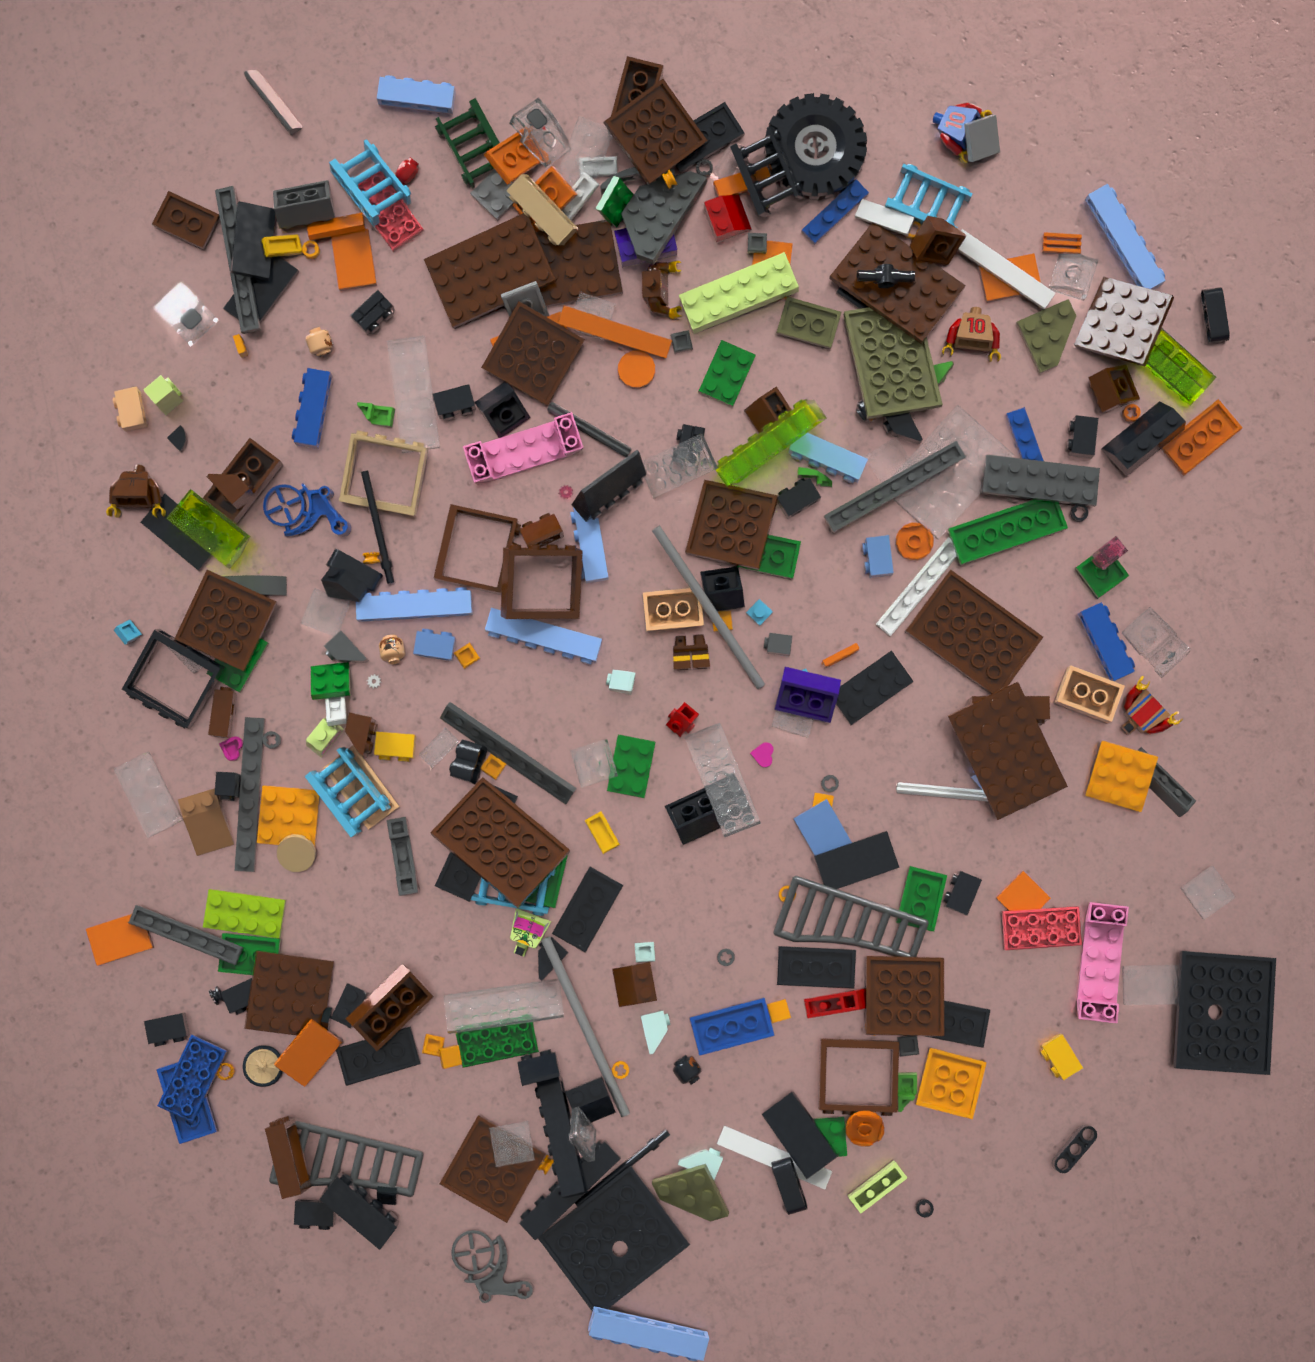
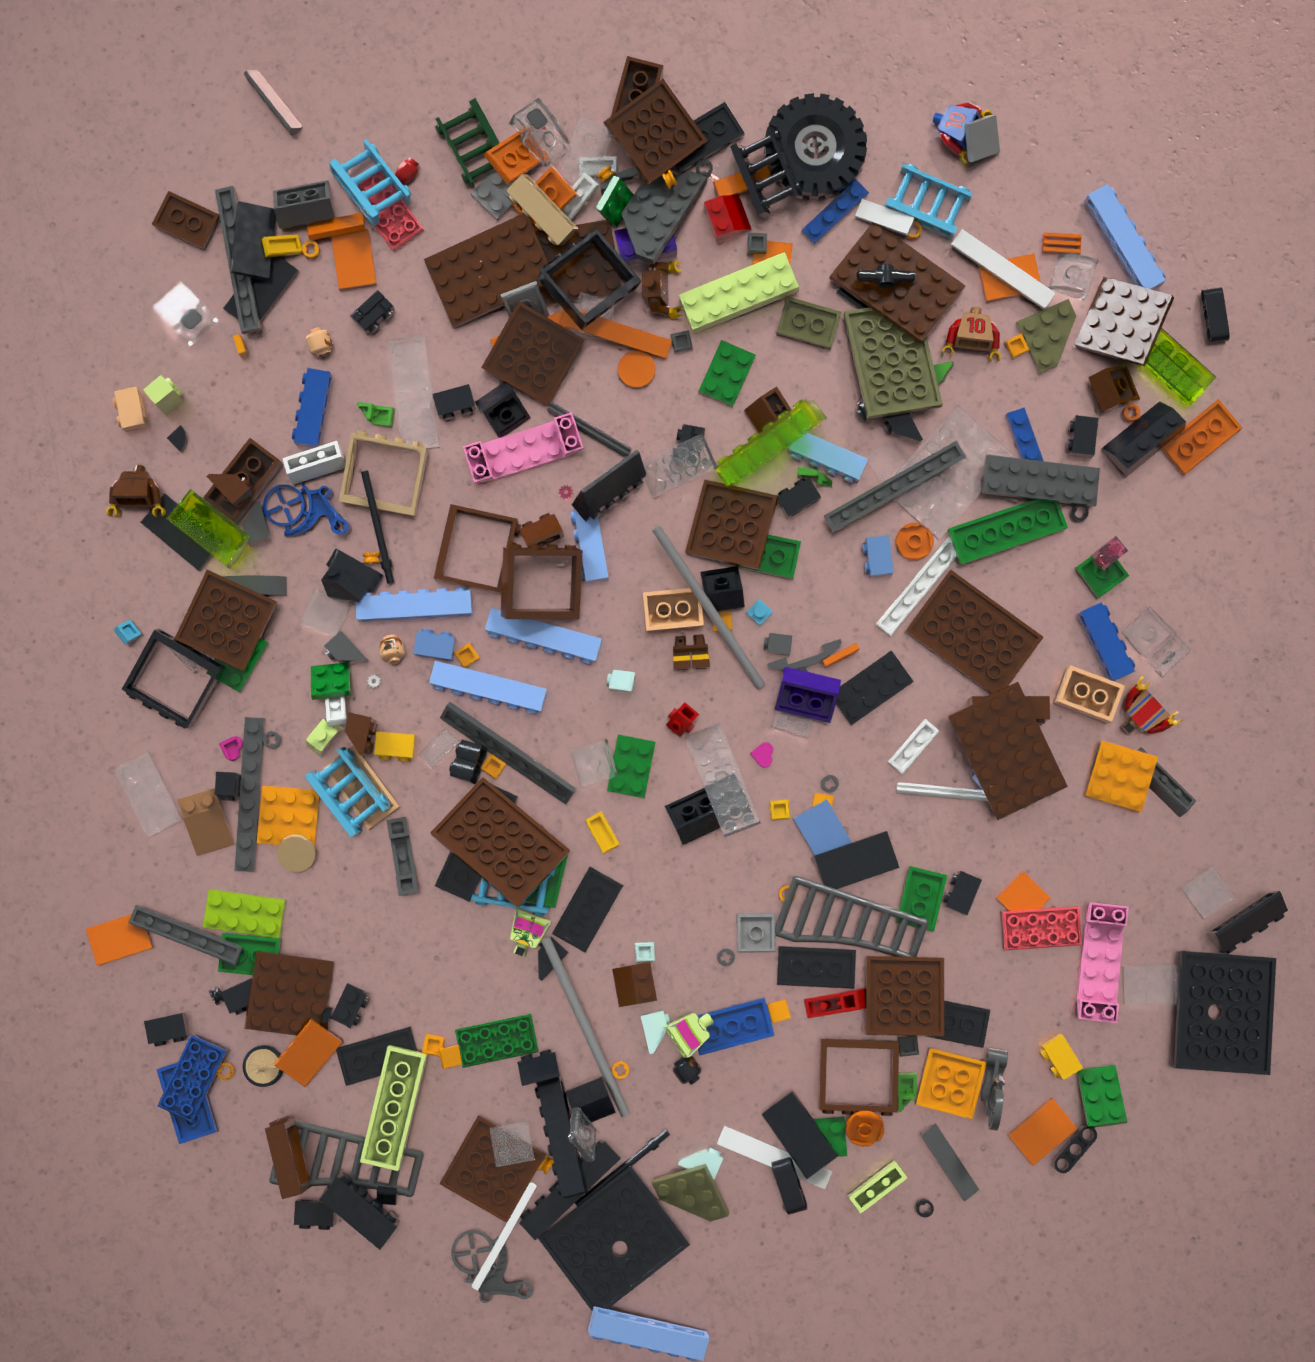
(222, 713): reddish brown brick -> none
(257, 526): none -> dark grey slope
(314, 462): none -> white brick
(389, 1007): reddish brown brick -> none
(393, 1108): none -> yellowish green brick
(415, 94): light blue brick -> none
(488, 686): none -> light blue brick
(503, 1006): clear plate -> none
(504, 1236): none -> white tile
(606, 173): none -> light orange bush
(611, 255): none -> black window
(689, 1033): none -> yellowish green torso
(756, 932): none -> light grey tile
(779, 810): none -> yellow tile
(827, 649): none -> dark grey slope
(913, 746): none -> white tile
(937, 241): reddish brown slope -> none
(949, 1162): none -> dark grey slope
(993, 1091): none -> dark grey piece
(1016, 346): none -> light orange tile
(1042, 1131): none -> orange tile
(1101, 1096): none -> green plate
(1248, 921): none -> black slope

